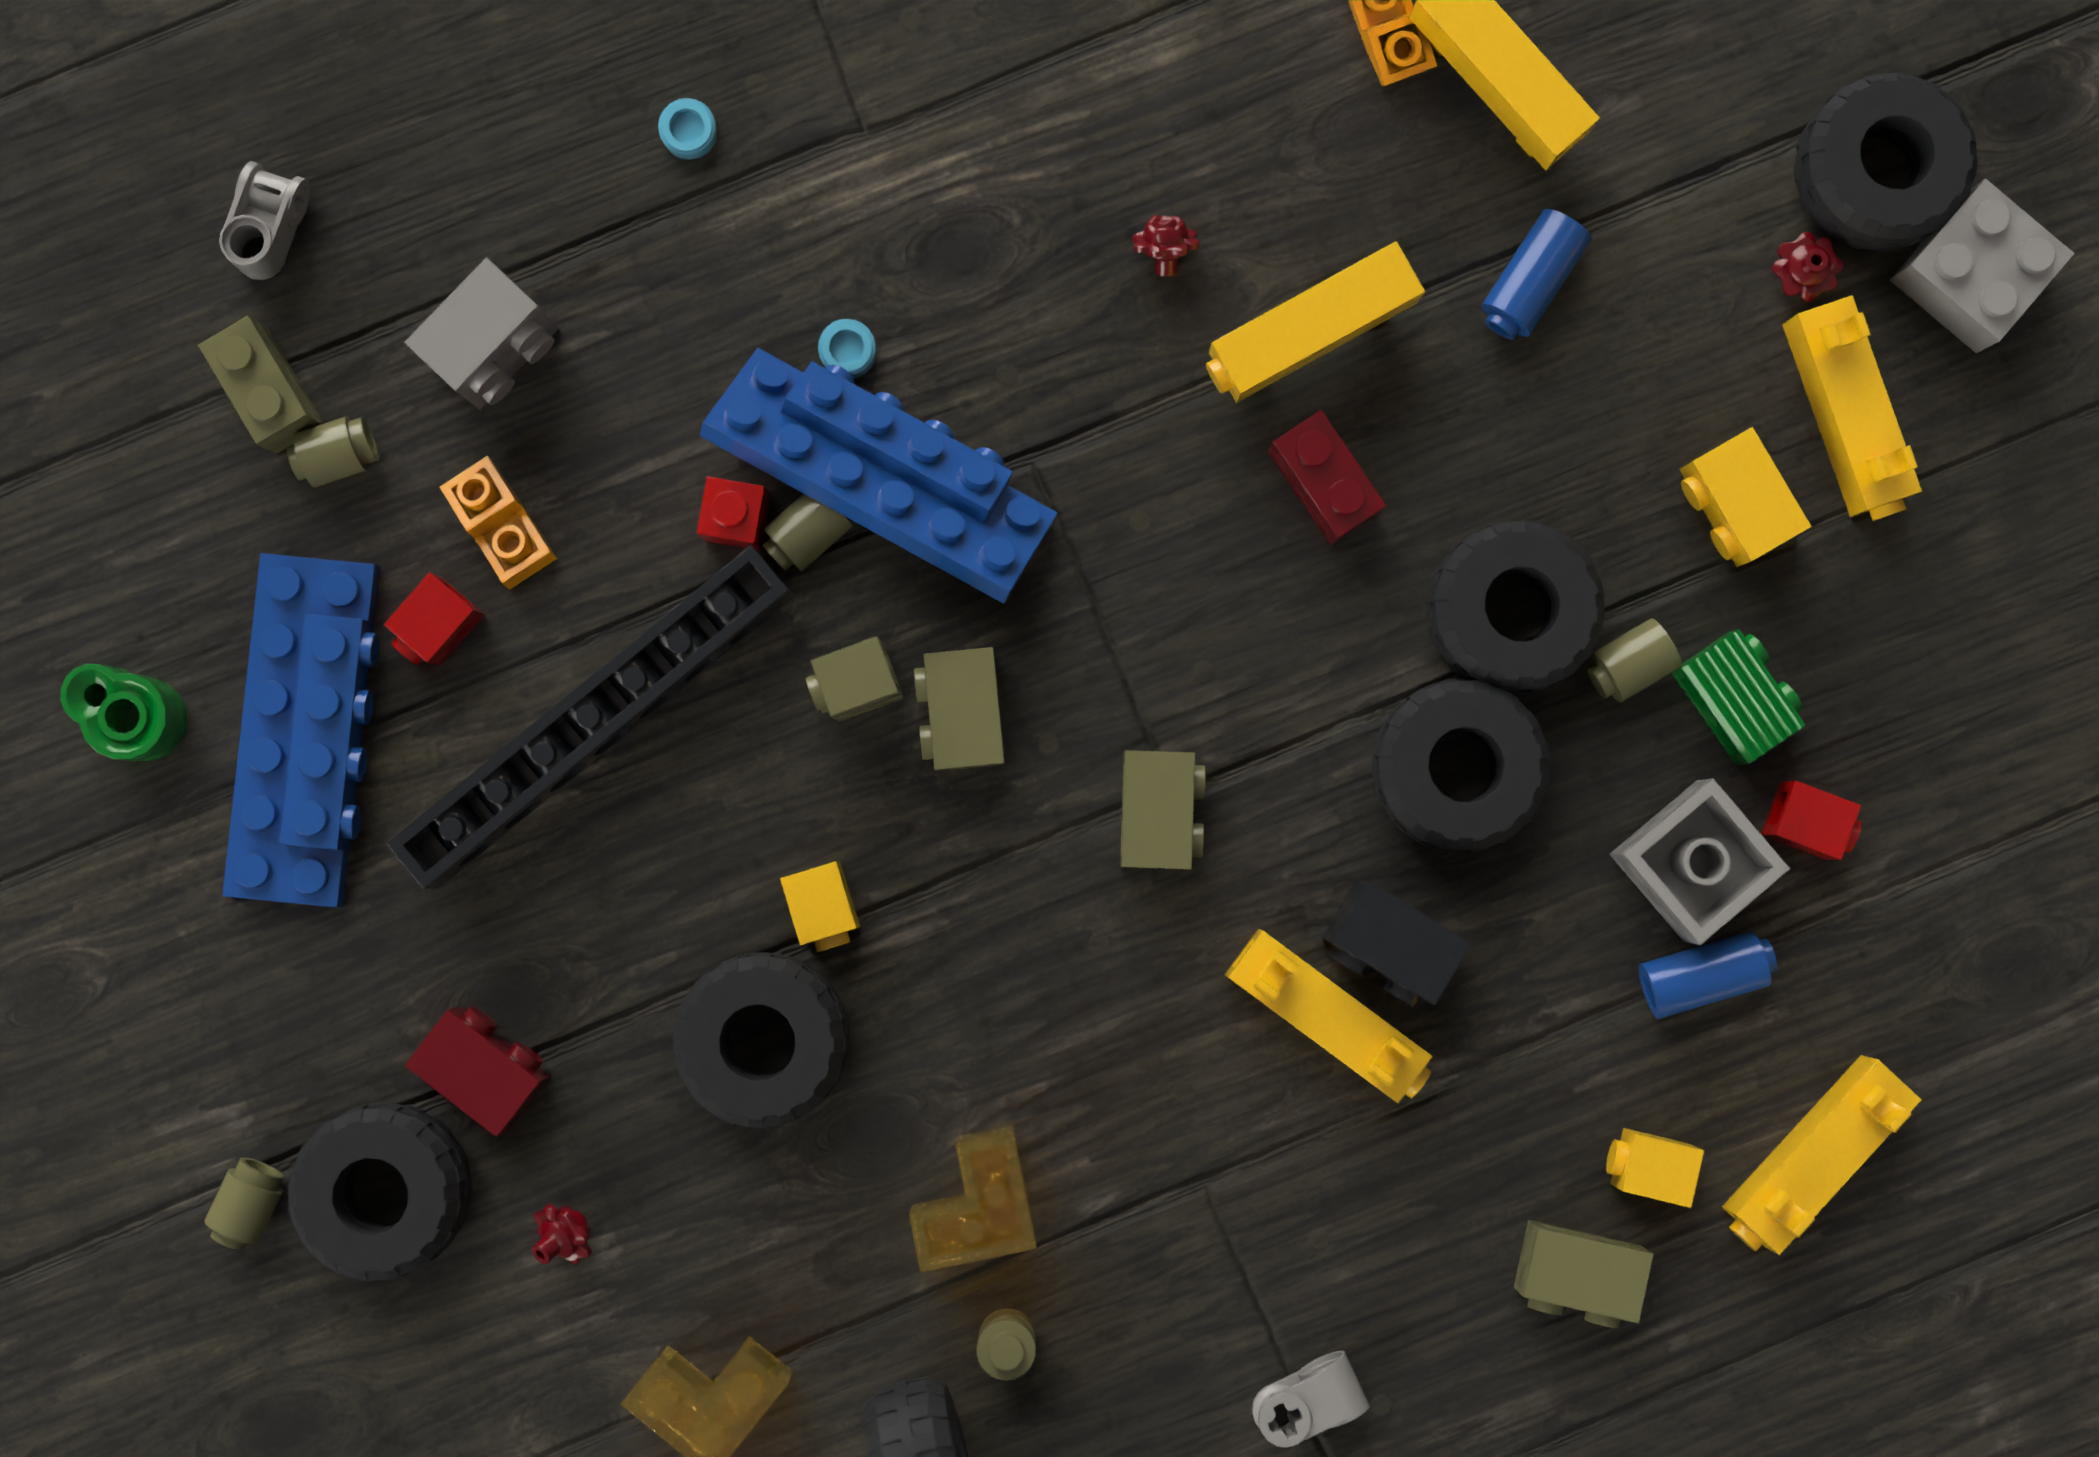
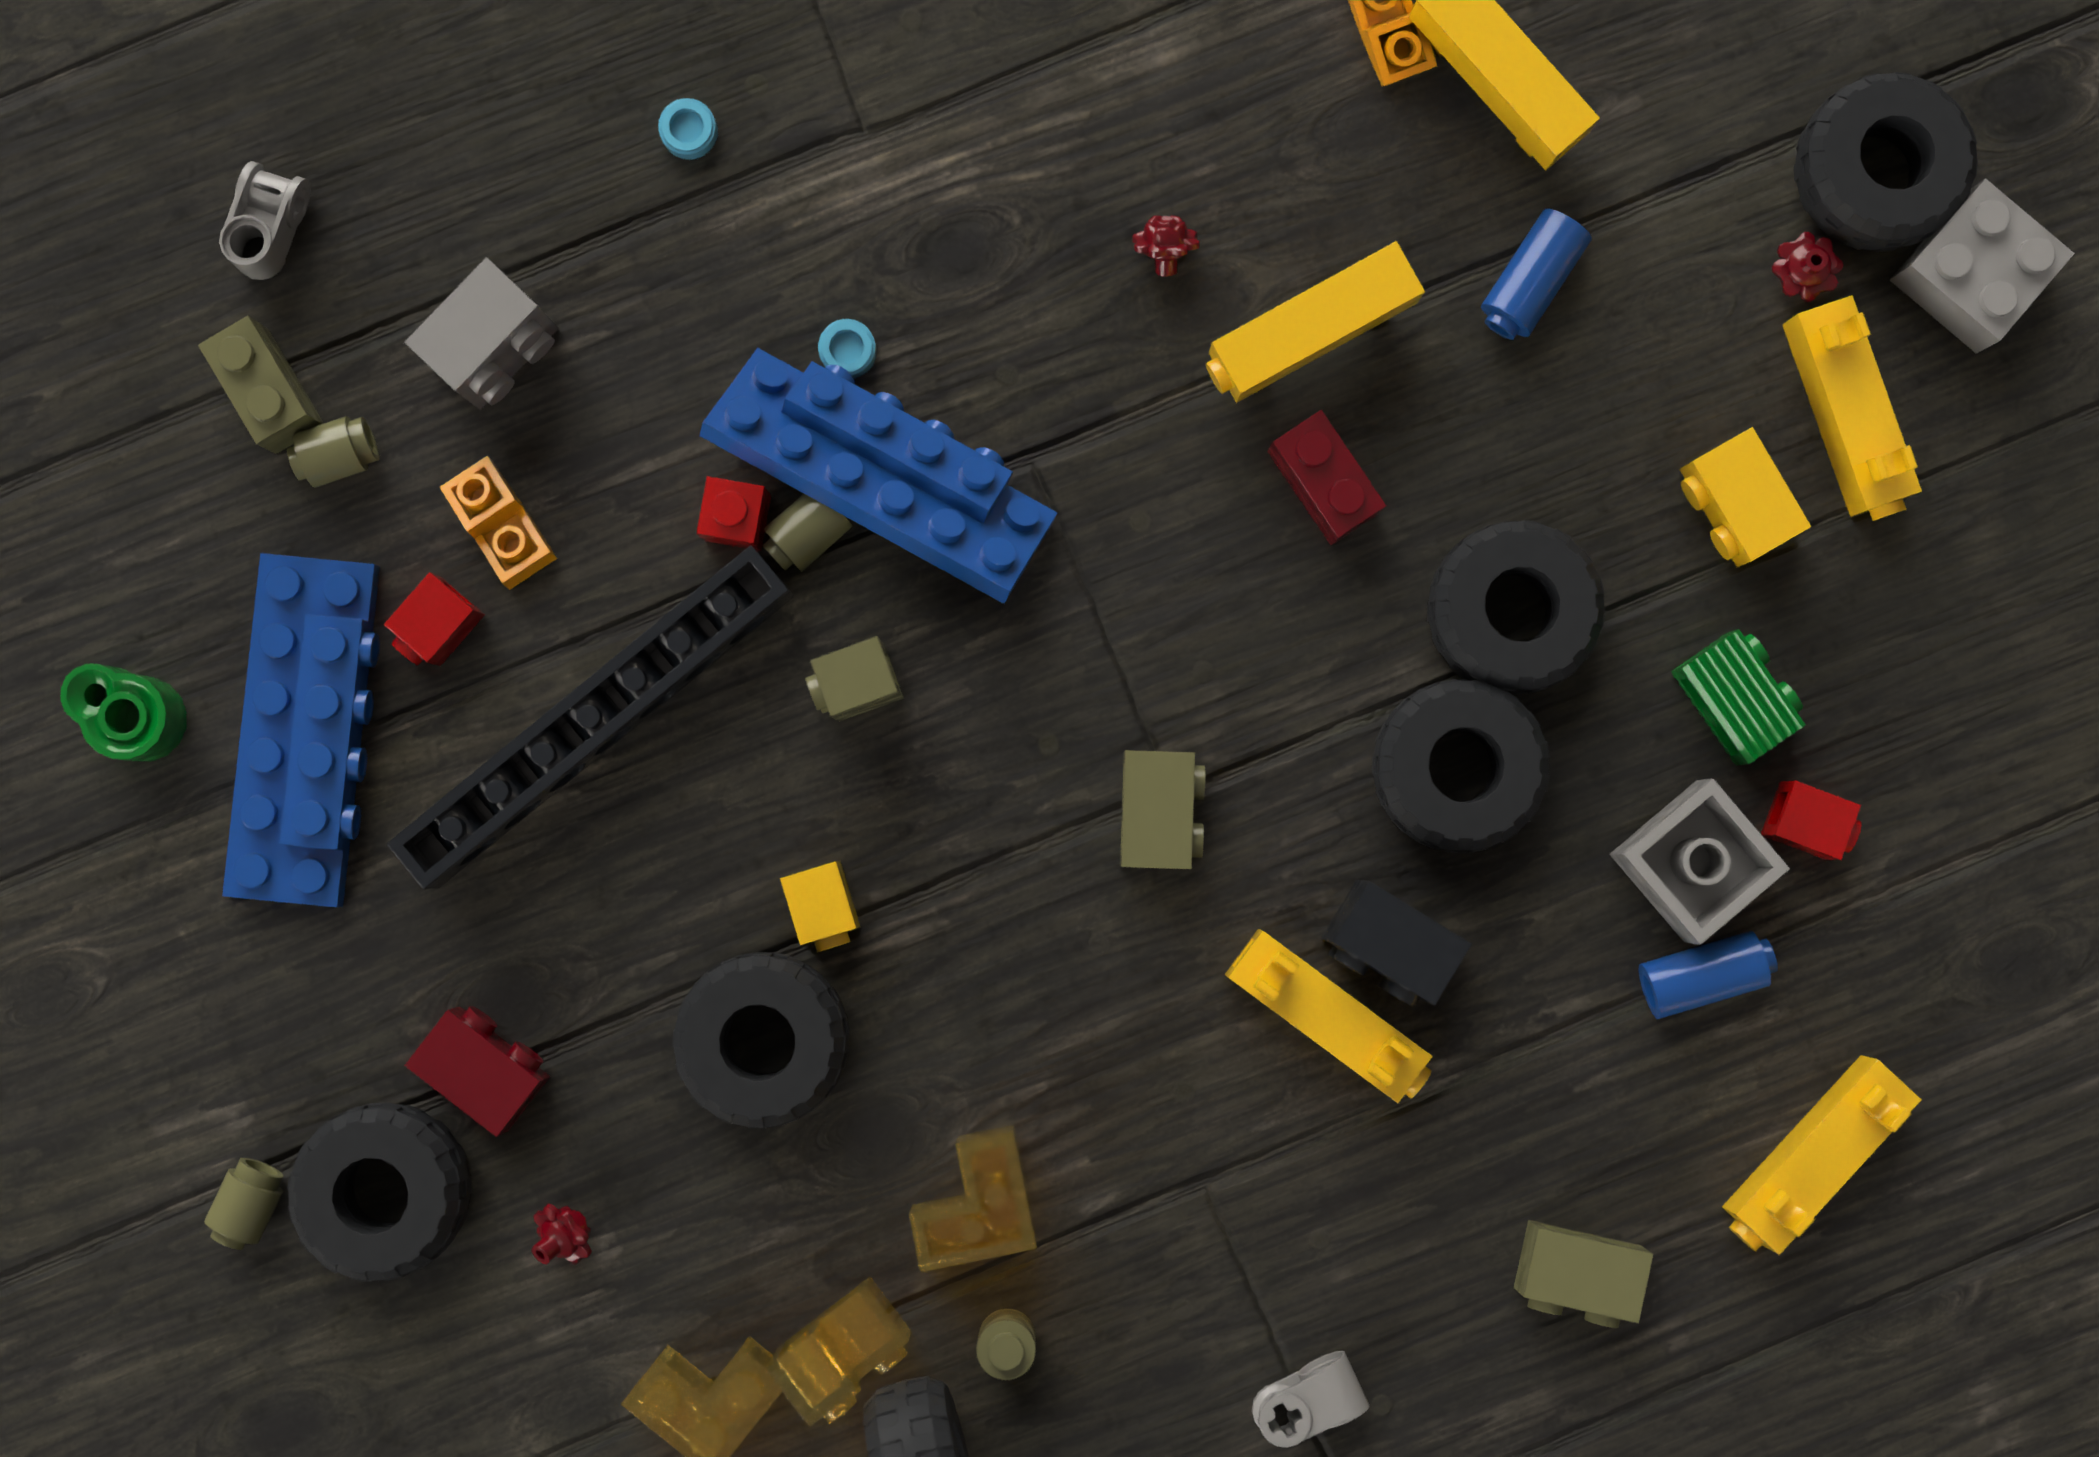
(831, 1354): none -> clear yellow brick
(962, 709): olive brick -> none
(1633, 661): olive brick -> none
(1654, 1167): yellow brick -> none

